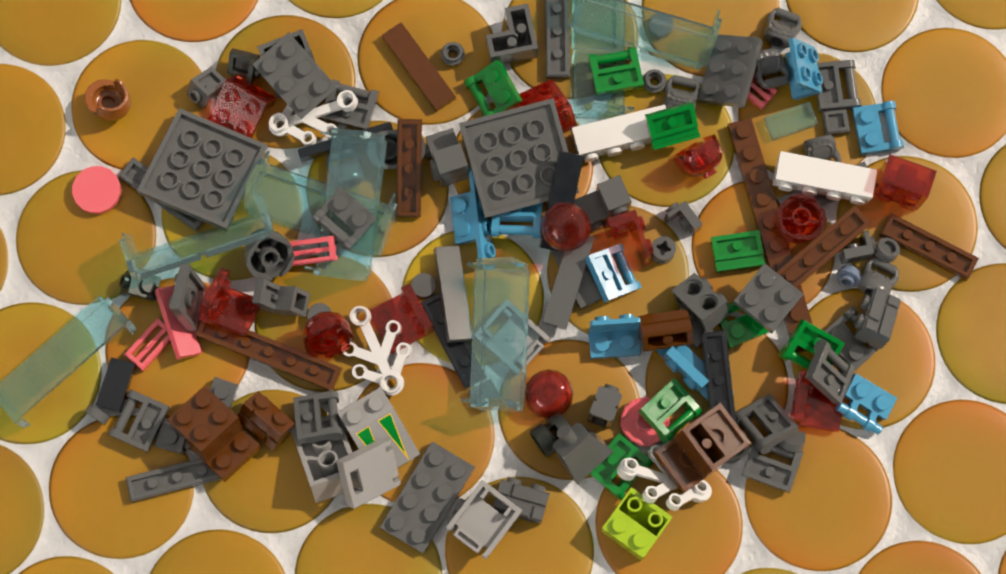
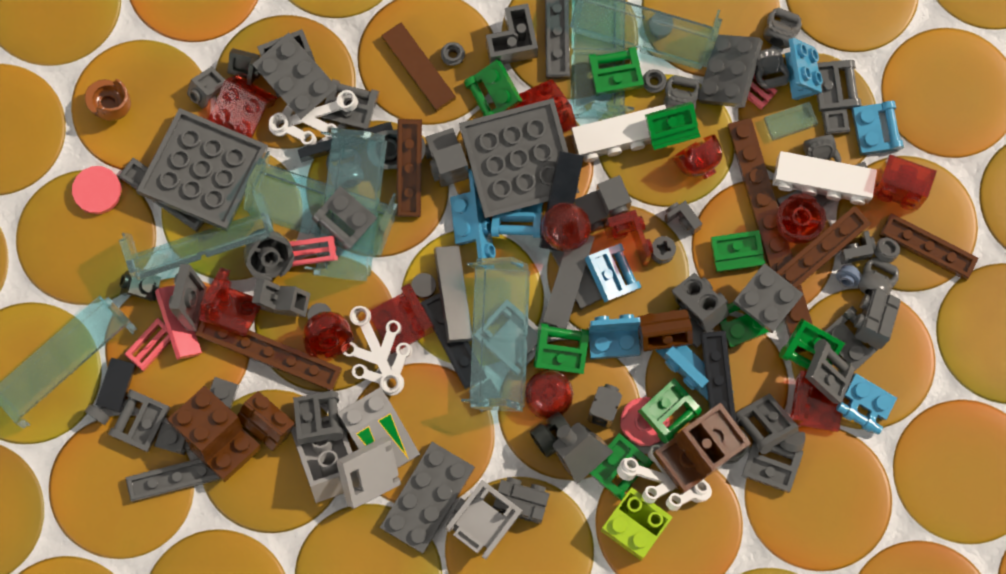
(561, 357): none -> green plate

